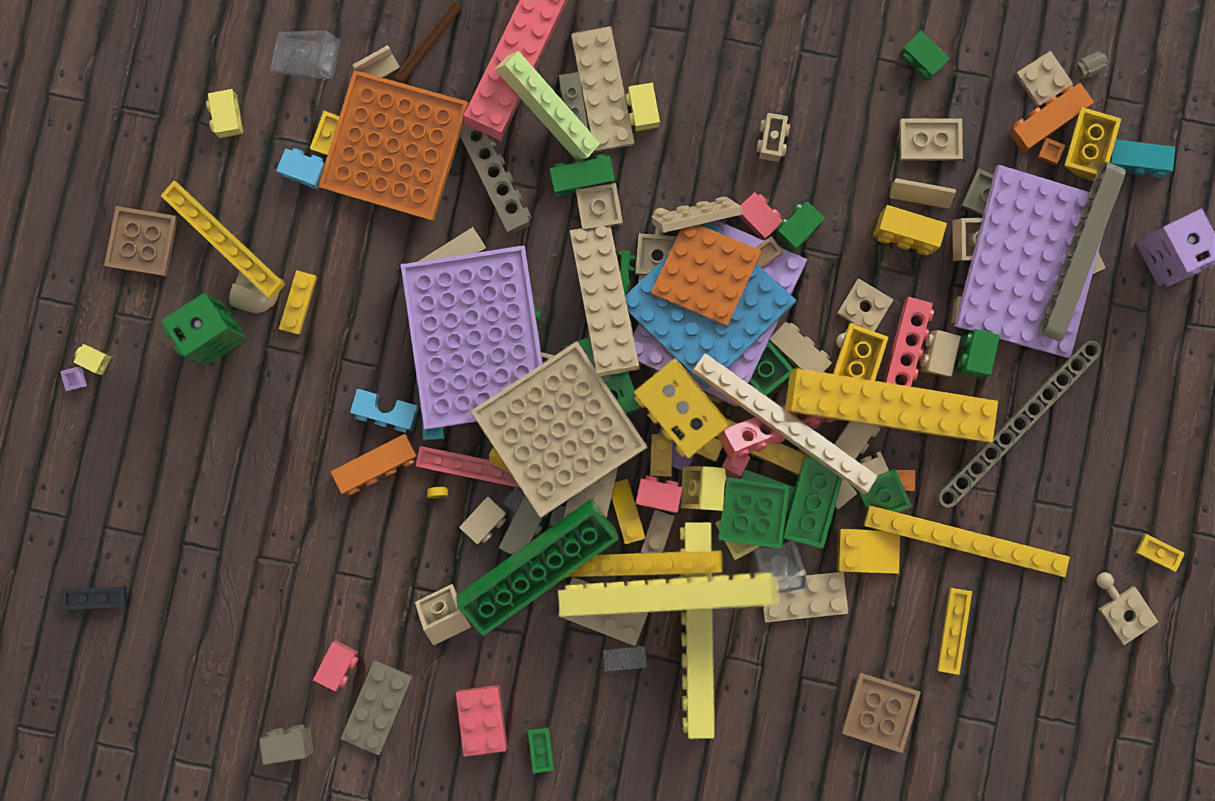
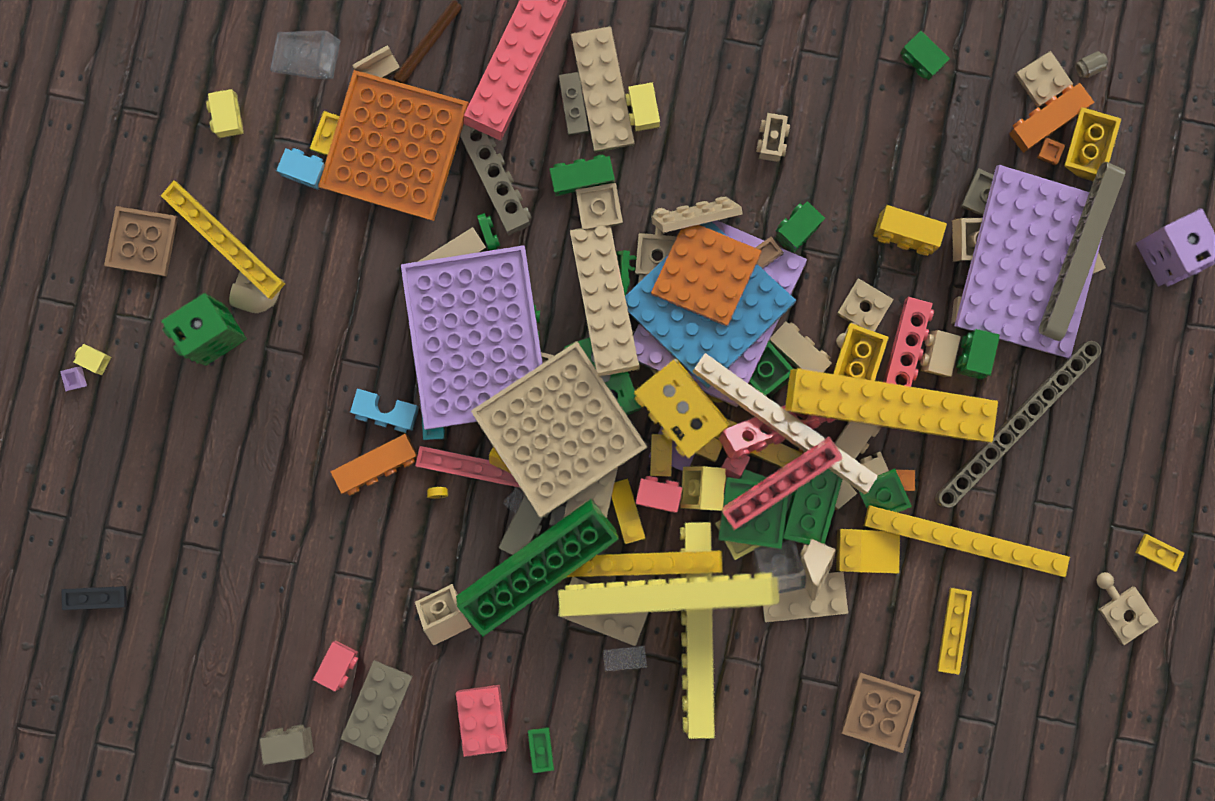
(298, 302): yellow plate -> none
(483, 521): tan brick -> none
(486, 223): none -> green plate
(547, 105): yellowish green brick -> none
(657, 532): tan plate -> none
(760, 216): coral brick -> none
(782, 483): none -> coral brick
(817, 562): none -> tan slope
(922, 193): tan slope -> none
(931, 140): tan plate -> none
(1143, 158): teal brick -> none

